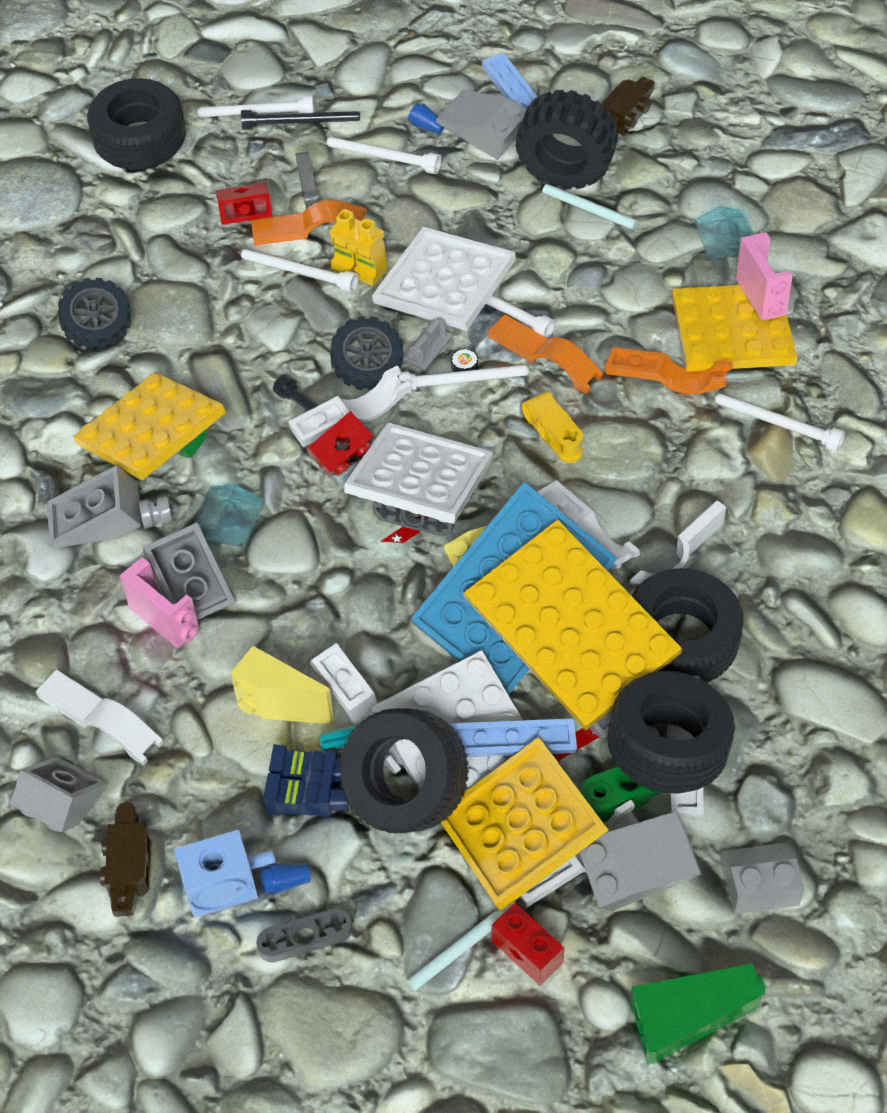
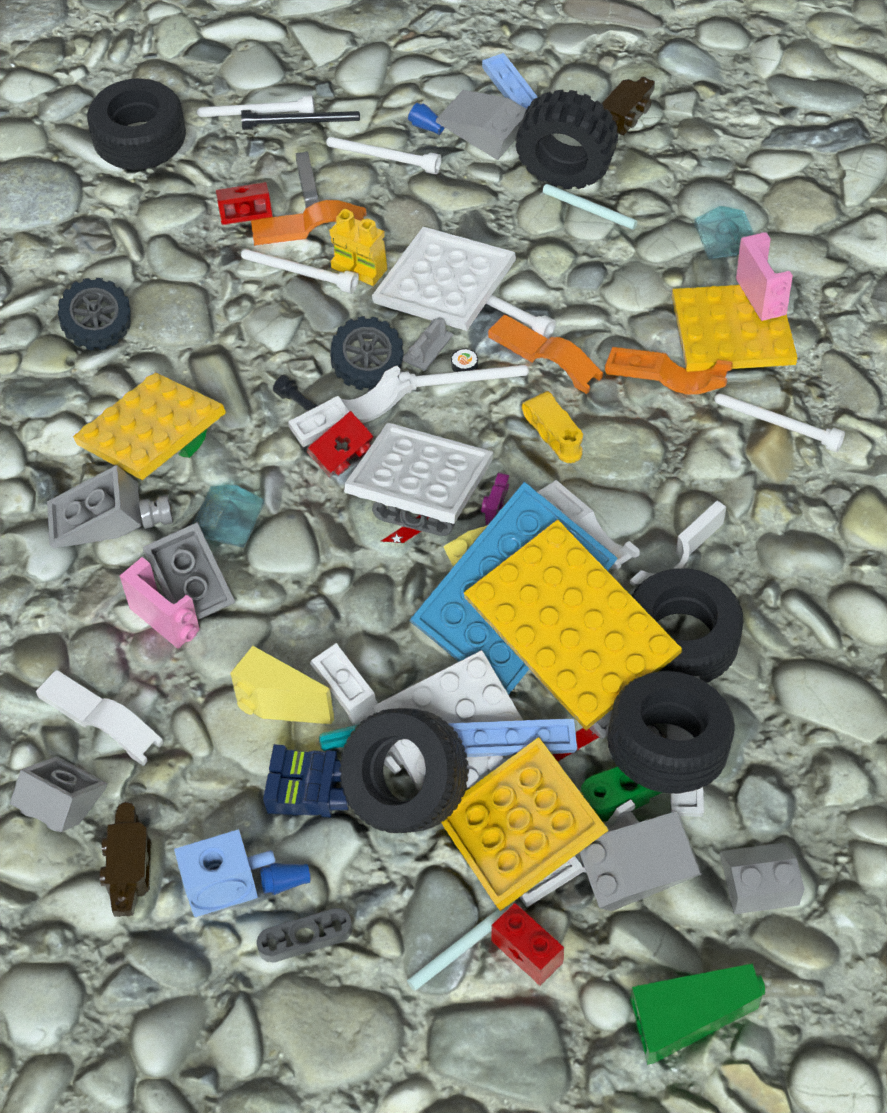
(495, 501): none -> magenta plate

